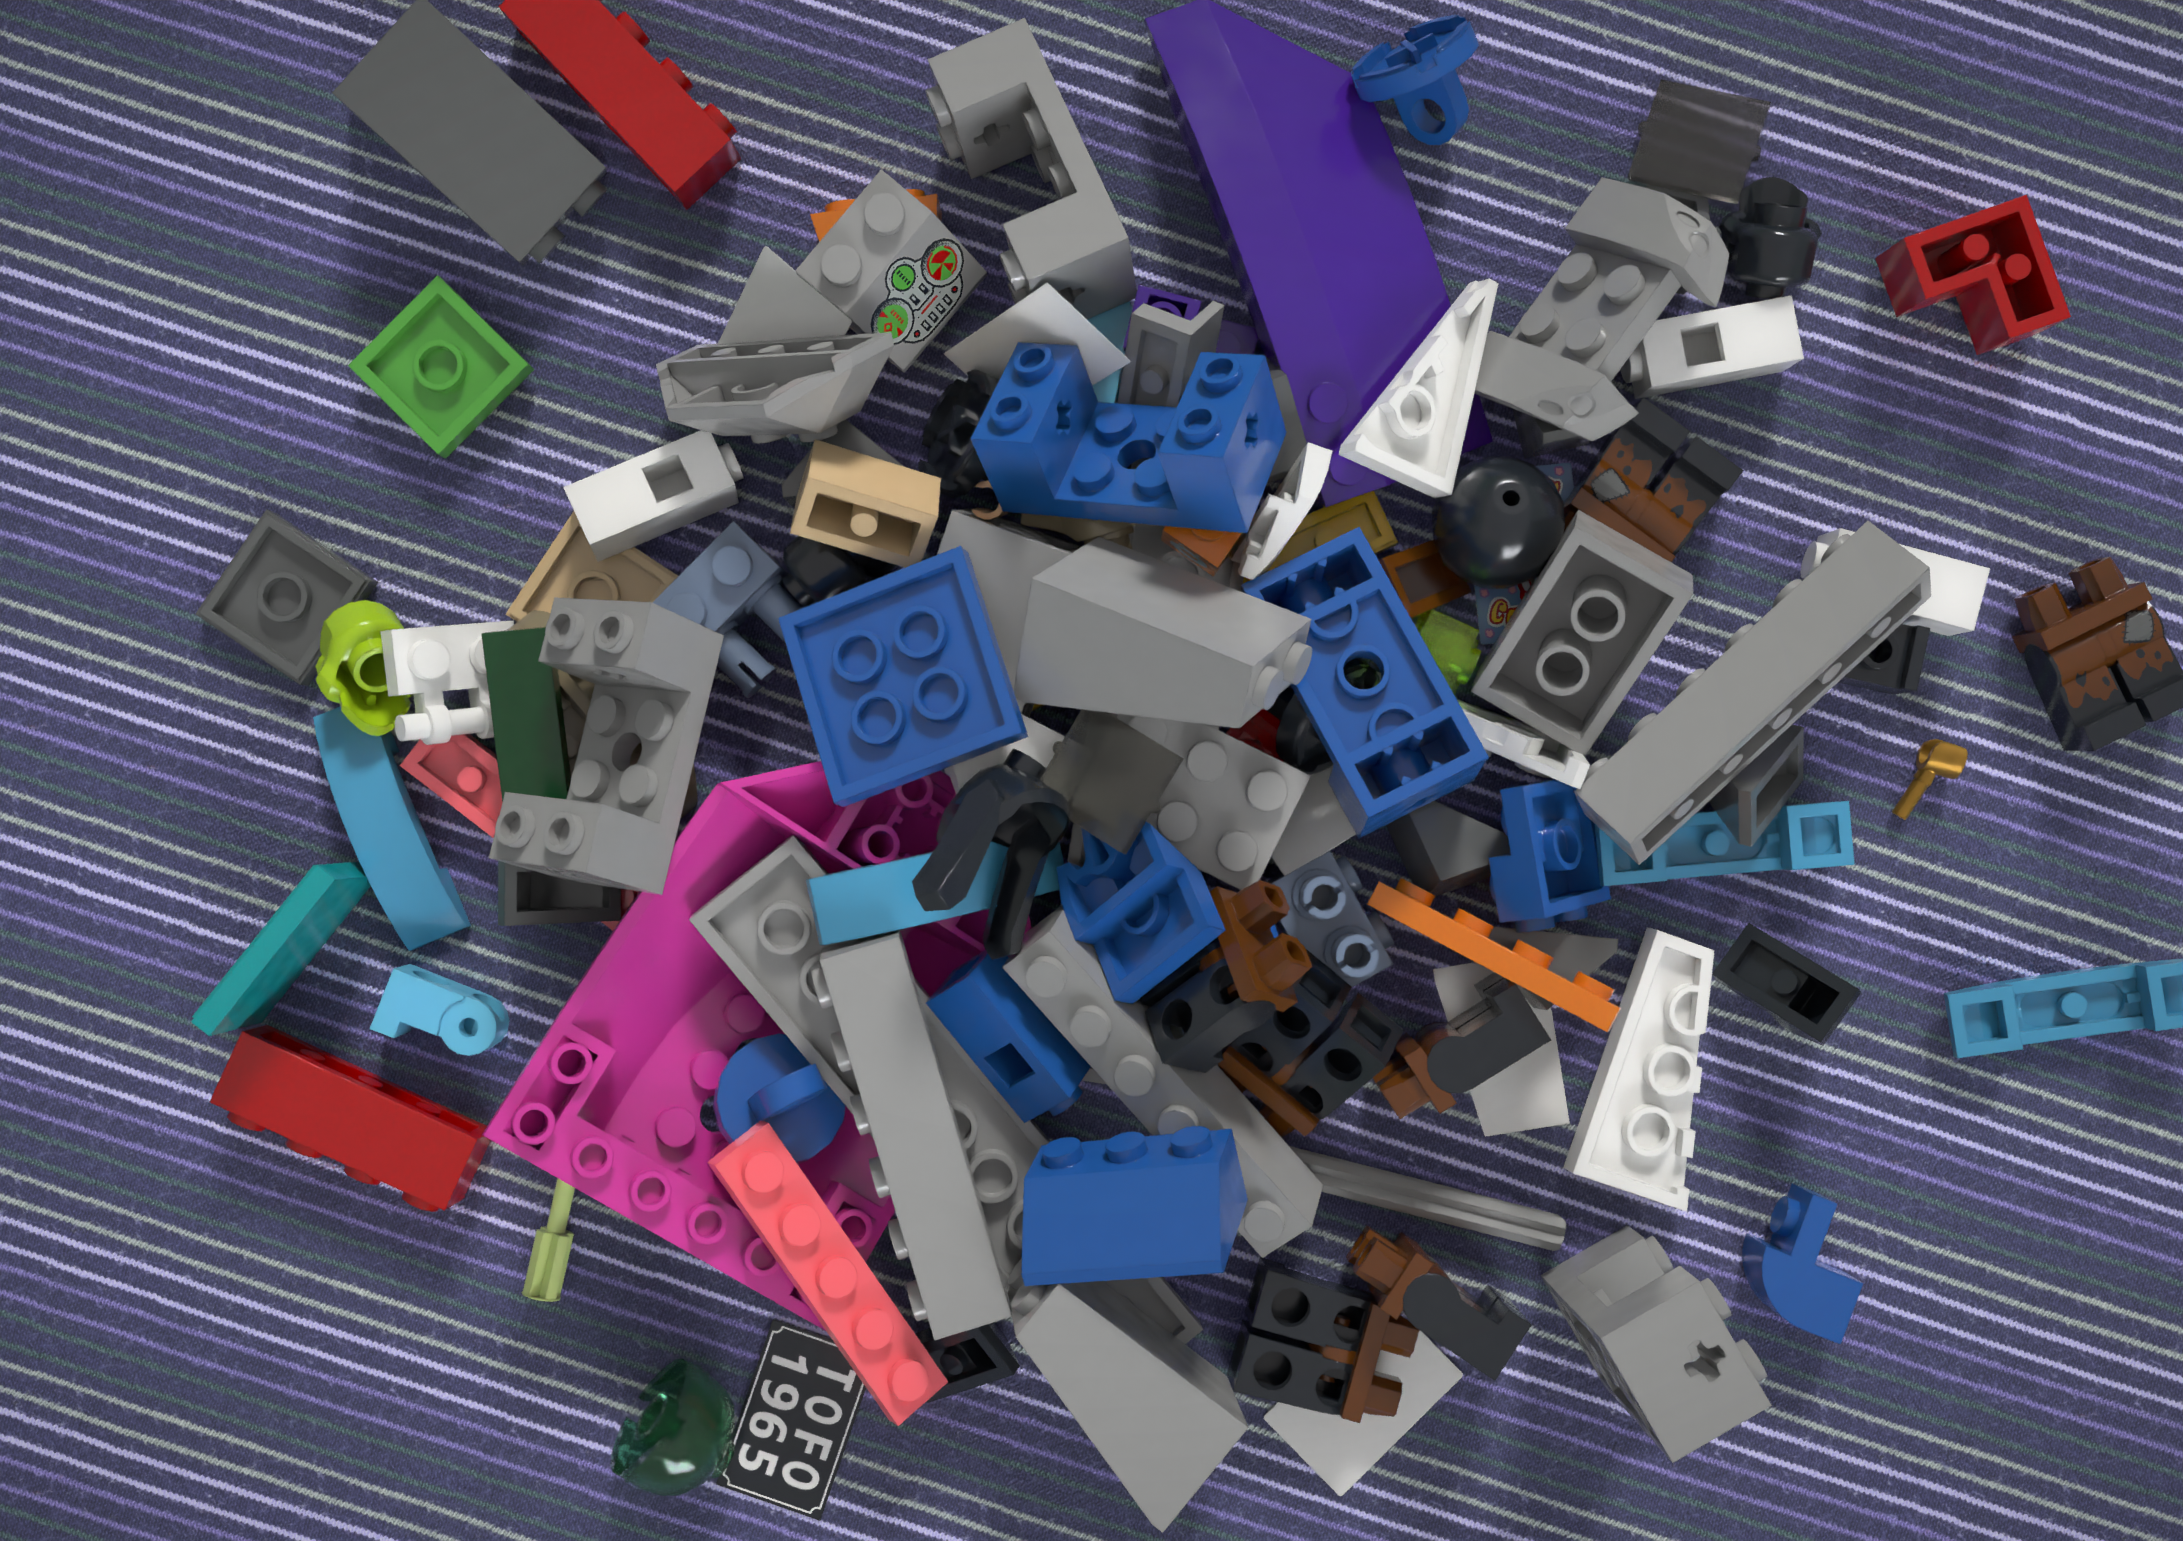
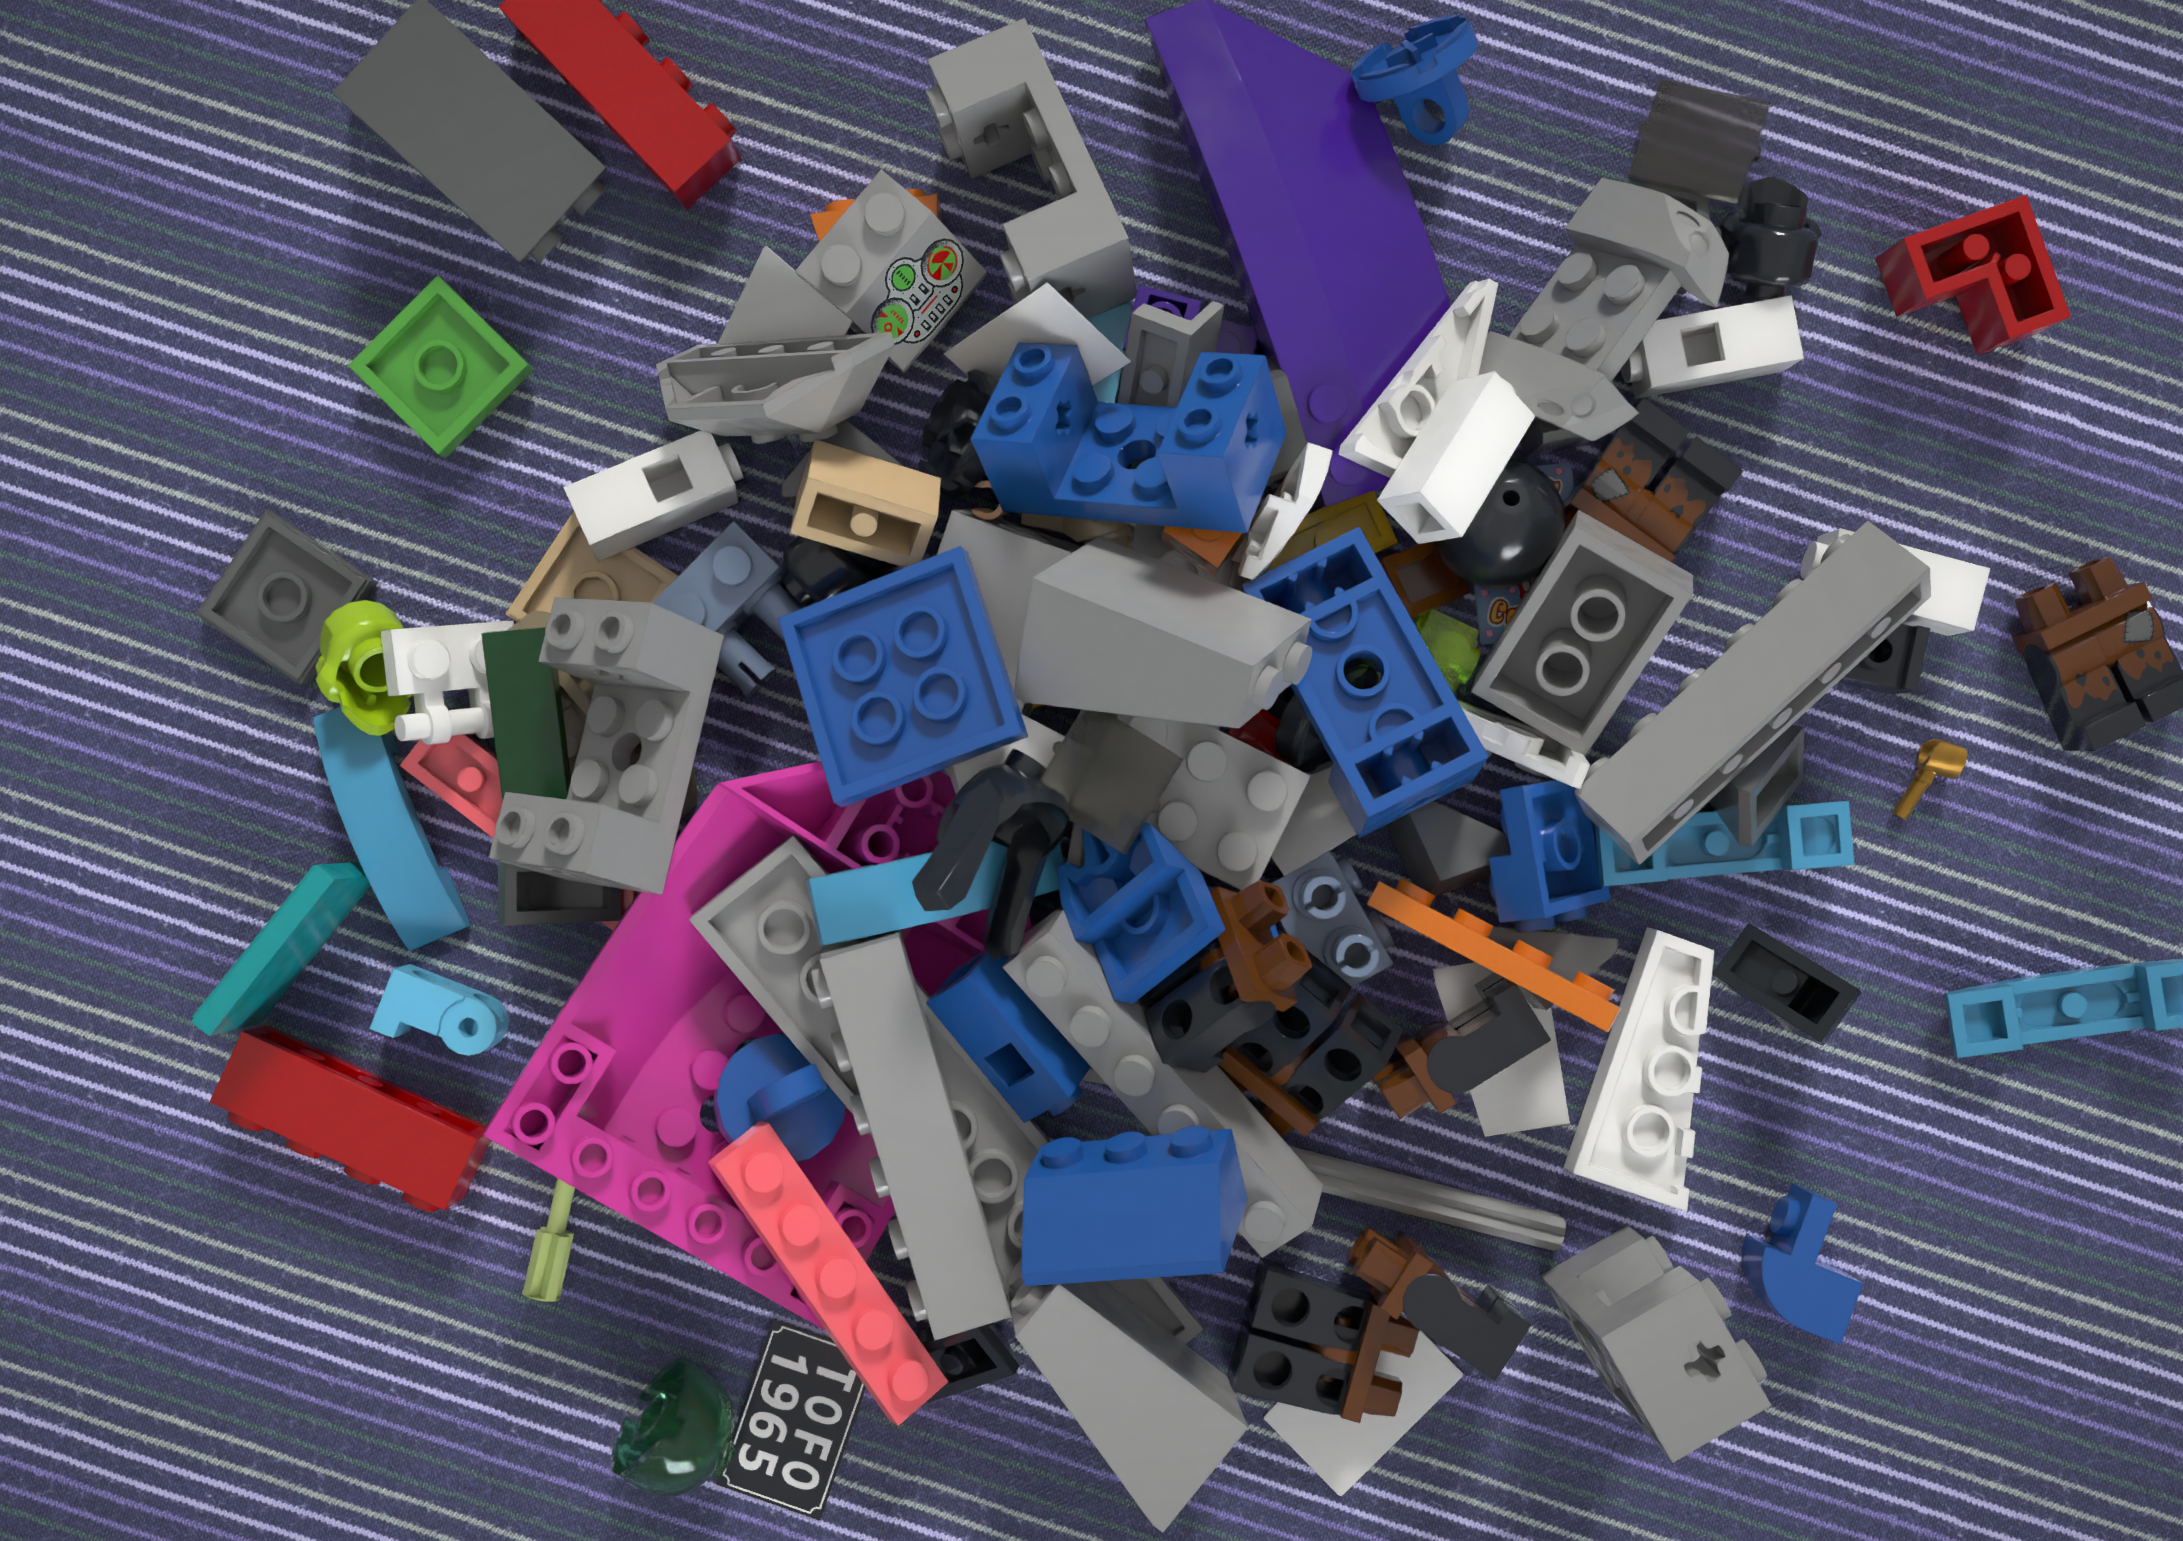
(1456, 458): none -> white brick

